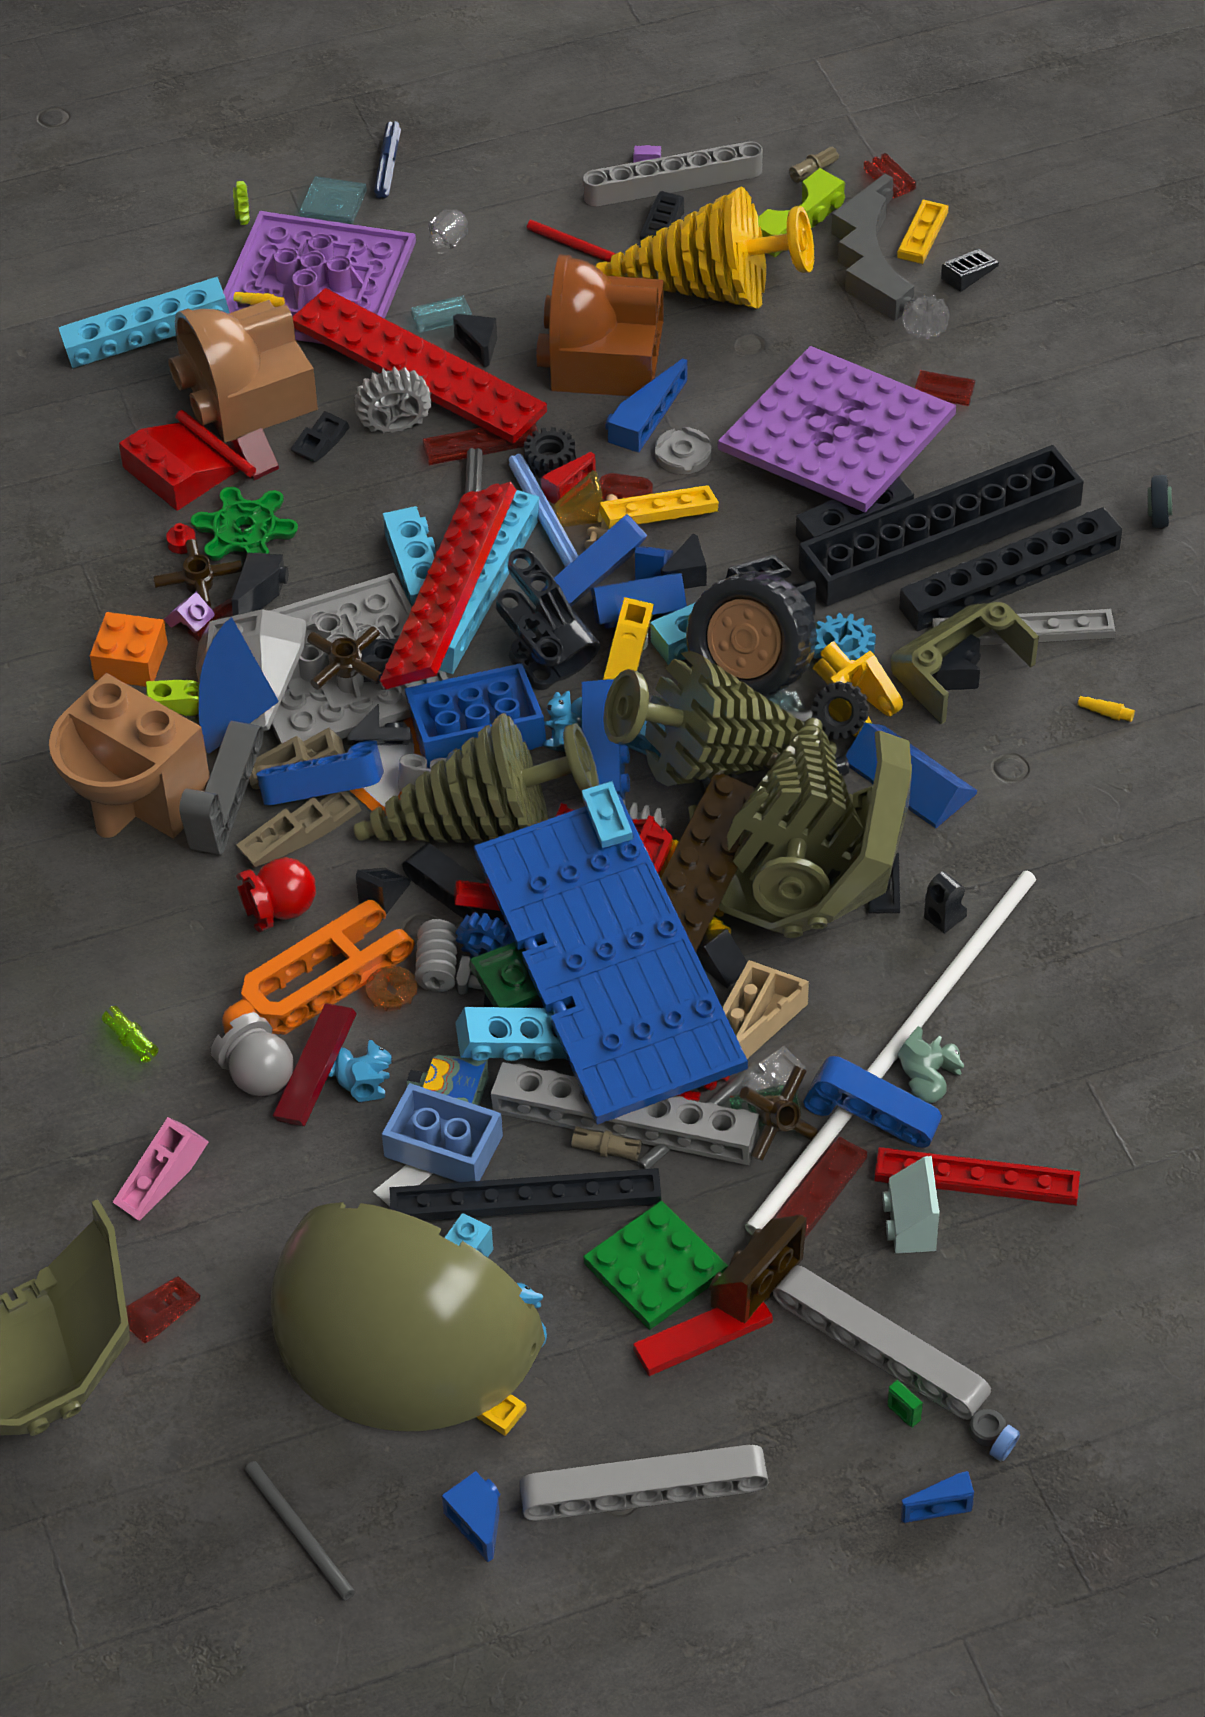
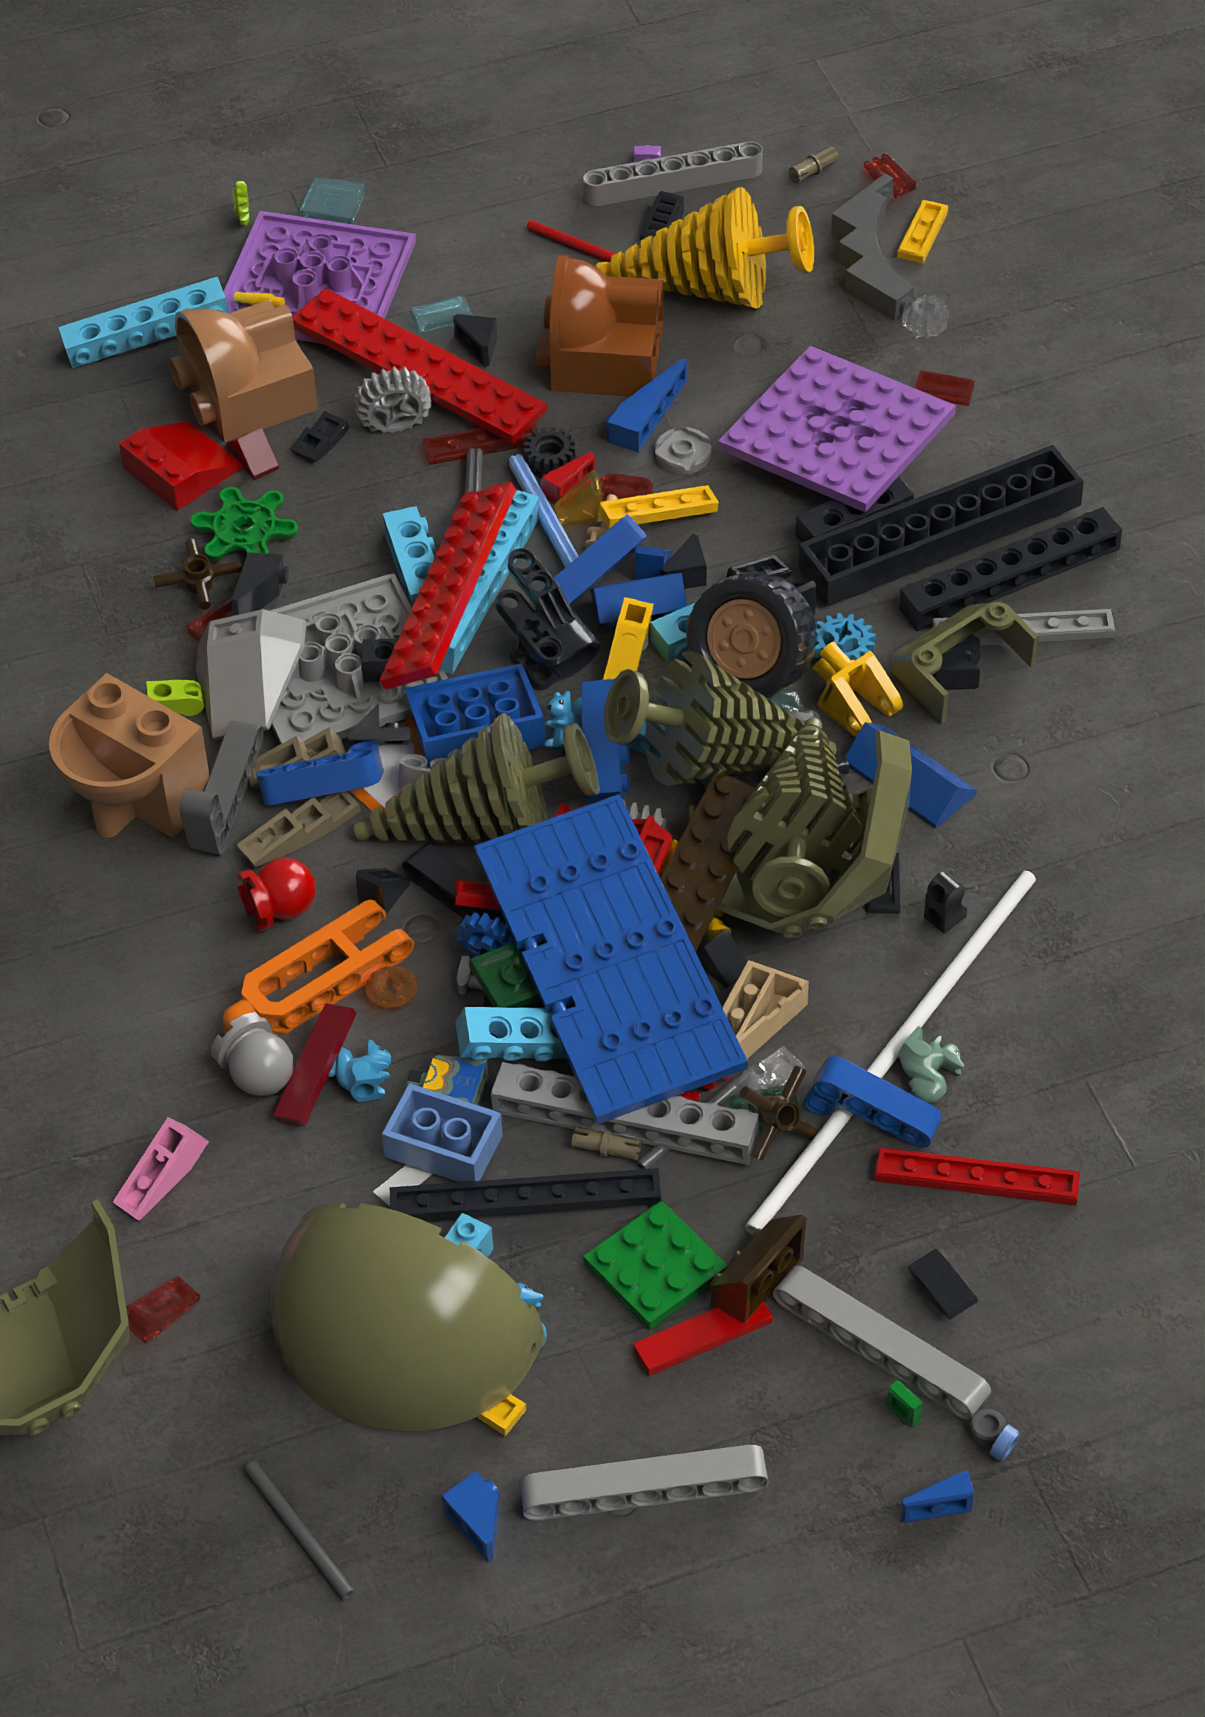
(129, 648): orange brick -> none
(130, 1034): clear neon green pin -> none
(178, 536): red tile -> none
(191, 612): medium lavender bracket -> none
(215, 443): red bar -> none
(230, 686): blue sticker -> none
(345, 657): dark brown bar -> none
(387, 159): axle -> none
(436, 955): light grey piece -> none
(448, 228): clear head -> none
(607, 814): medium azure plate -> none
(820, 197): lime arch -> none
(825, 1182): clear red tile -> none
(856, 700): black tyre -> none
(912, 1208): light aqua slope -> none
(943, 1284): none -> black slope
(960, 276): black slope -> none
(1109, 709): yellow animal -> none
(1160, 501): black wheel -> none

